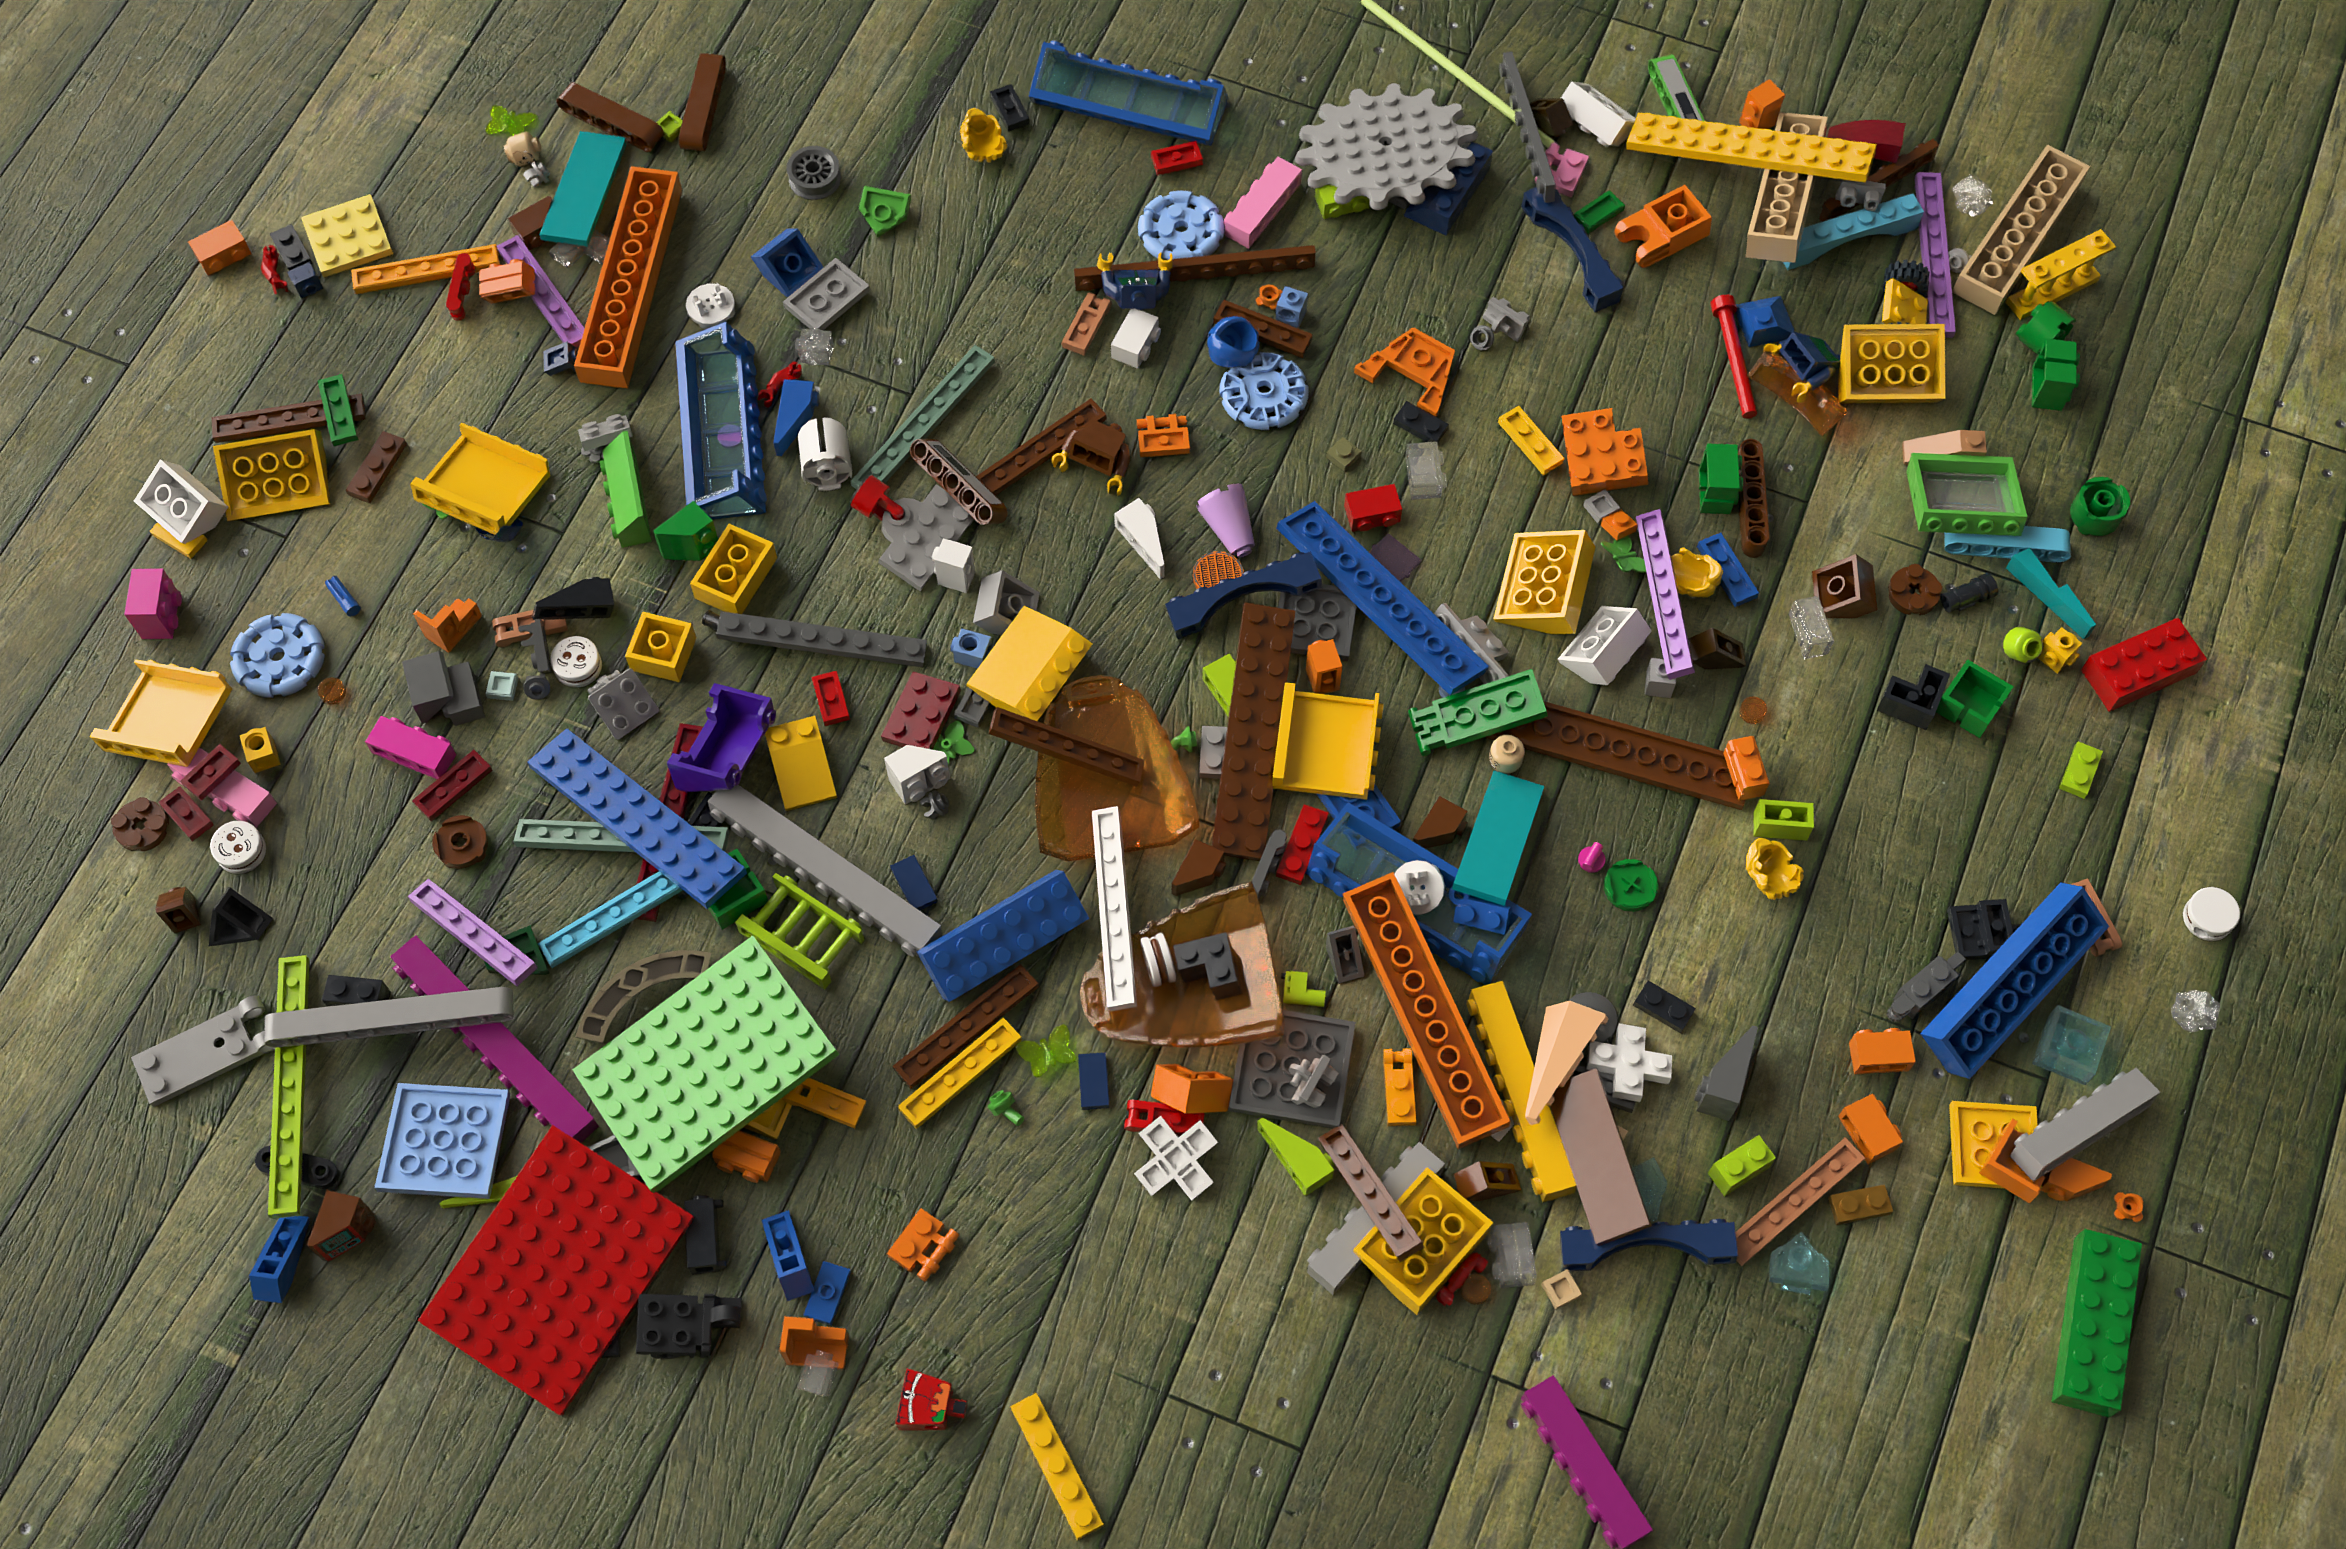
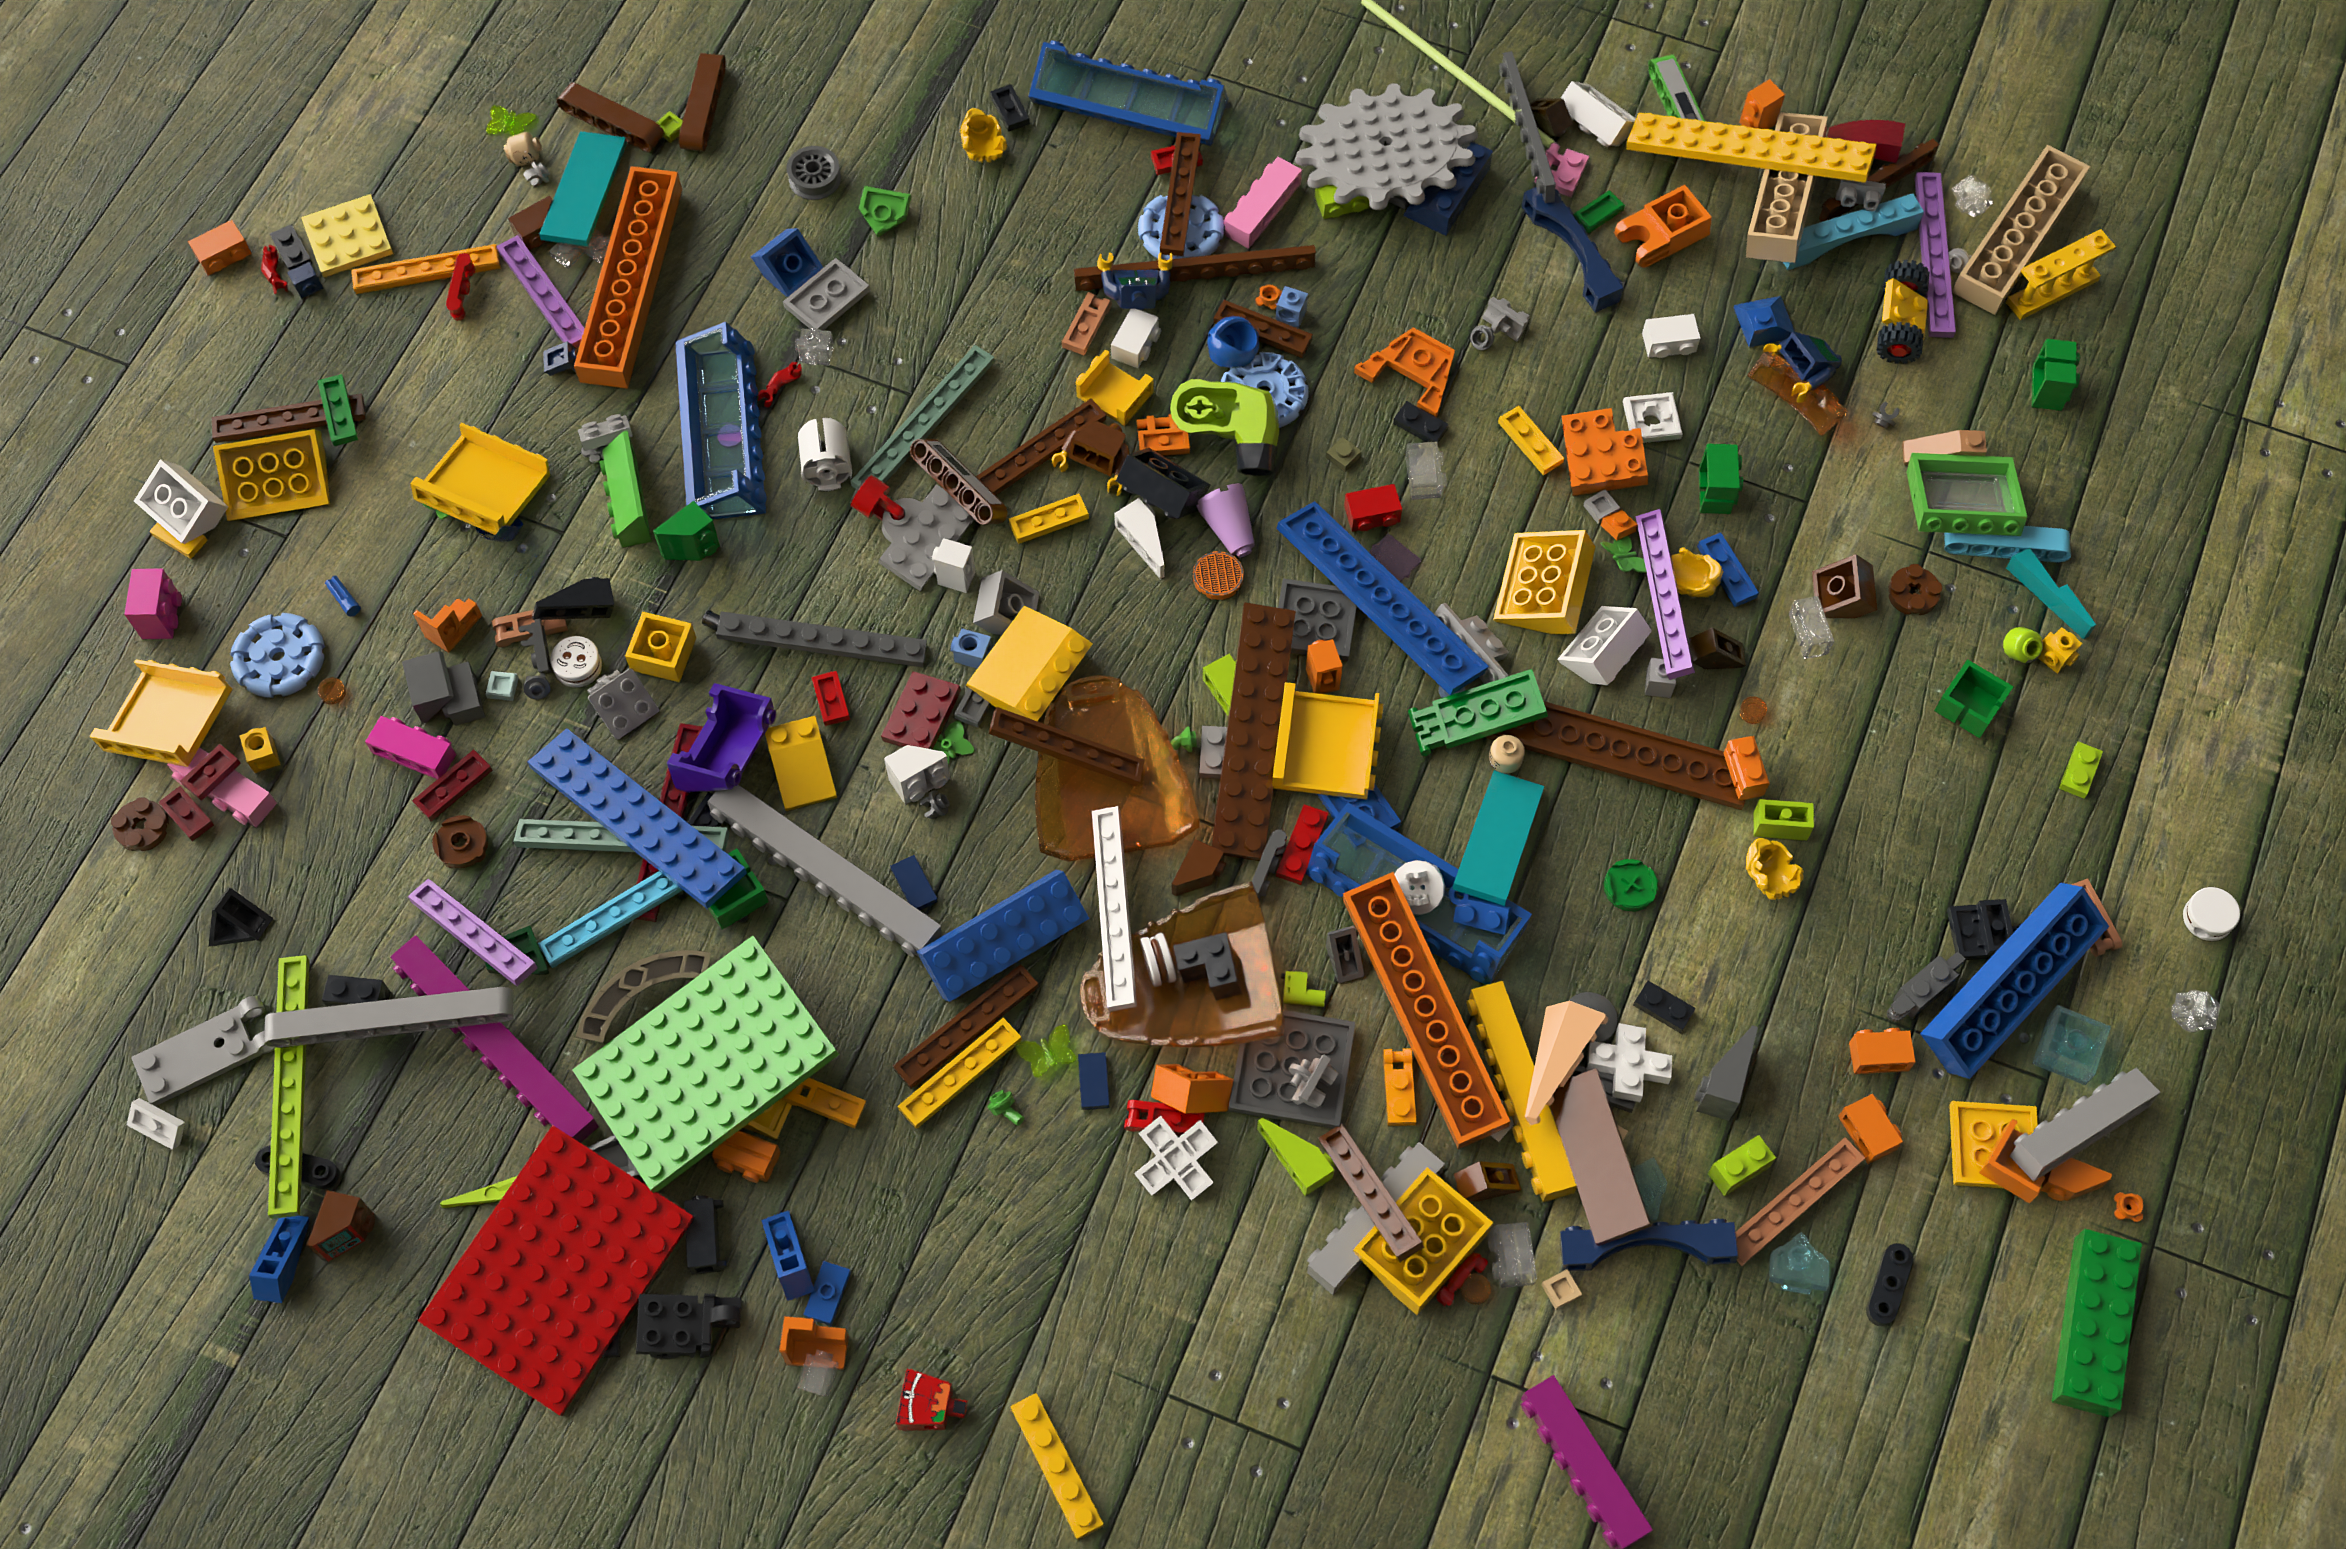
(155, 1123): none -> white plate
(178, 909): reddish brown slope -> none
(238, 847): white head -> none
(376, 467): reddish brown plate -> none
(443, 1141): light blue plate -> none
(507, 281): orange brick -> none
(700, 310): white plate -> none
(733, 570): yellow brick -> none
(794, 412): blue slope -> none
(796, 956): lime fence -> none
(915, 1241): orange plate -> none
(1048, 518): none -> yellow plate
(1113, 389): none -> yellow panel
(1162, 483): none -> black brick
(1180, 194): none -> reddish brown plate
(1231, 413): none -> lime piece
(1292, 576): dark blue arch -> none
(1441, 824): reddish brown slope -> none
(1592, 858): dark pink plate -> none
(1657, 405): none -> white piece
(1671, 336): none -> white brick
(1724, 308): red piece -> none
(1756, 507): reddish brown beam -> none
(1860, 1204): pearl gold plate -> none
(1883, 419): none -> dark grey plate
(1884, 1294): none -> black plate
(1892, 363): yellow slope -> none
(1914, 702): black brick -> none
(1967, 594): black axle -> none
(2047, 322): green brick -> none
(2099, 506): green brick -> none
(2143, 664): red brick -> none

